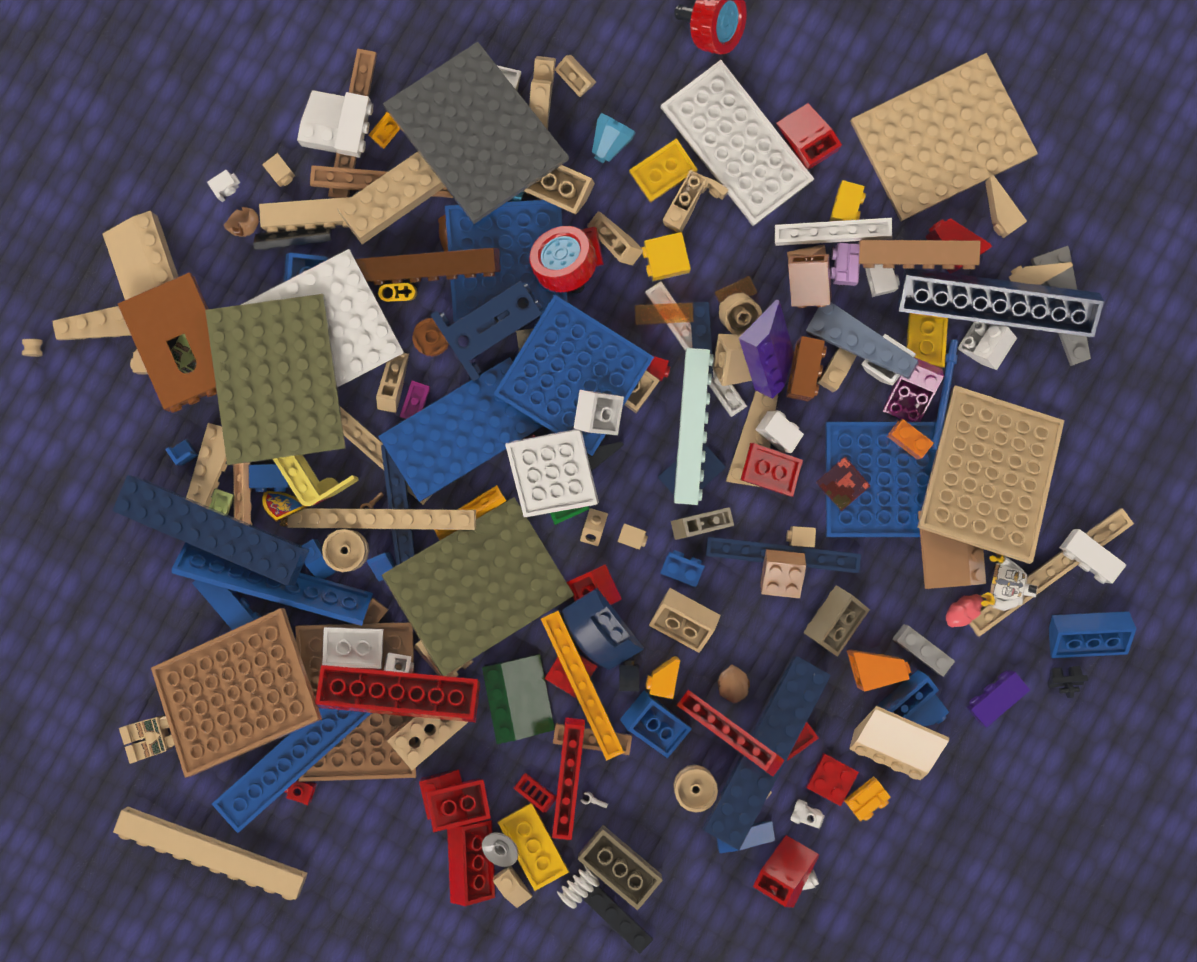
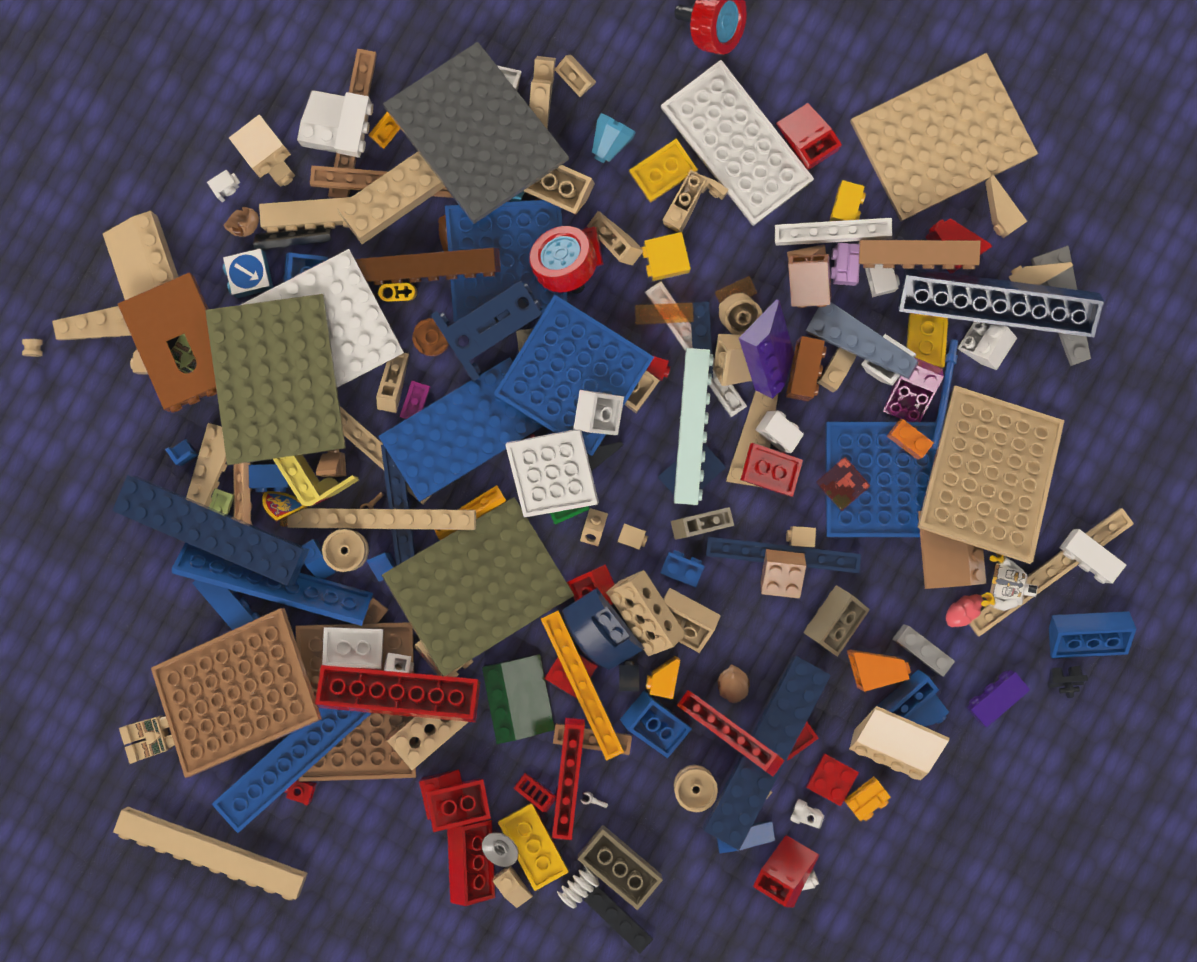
(247, 273): none -> piece
(259, 146): none -> tan slope
(332, 464): none -> medium nougat slope
(646, 613): none -> tan brick

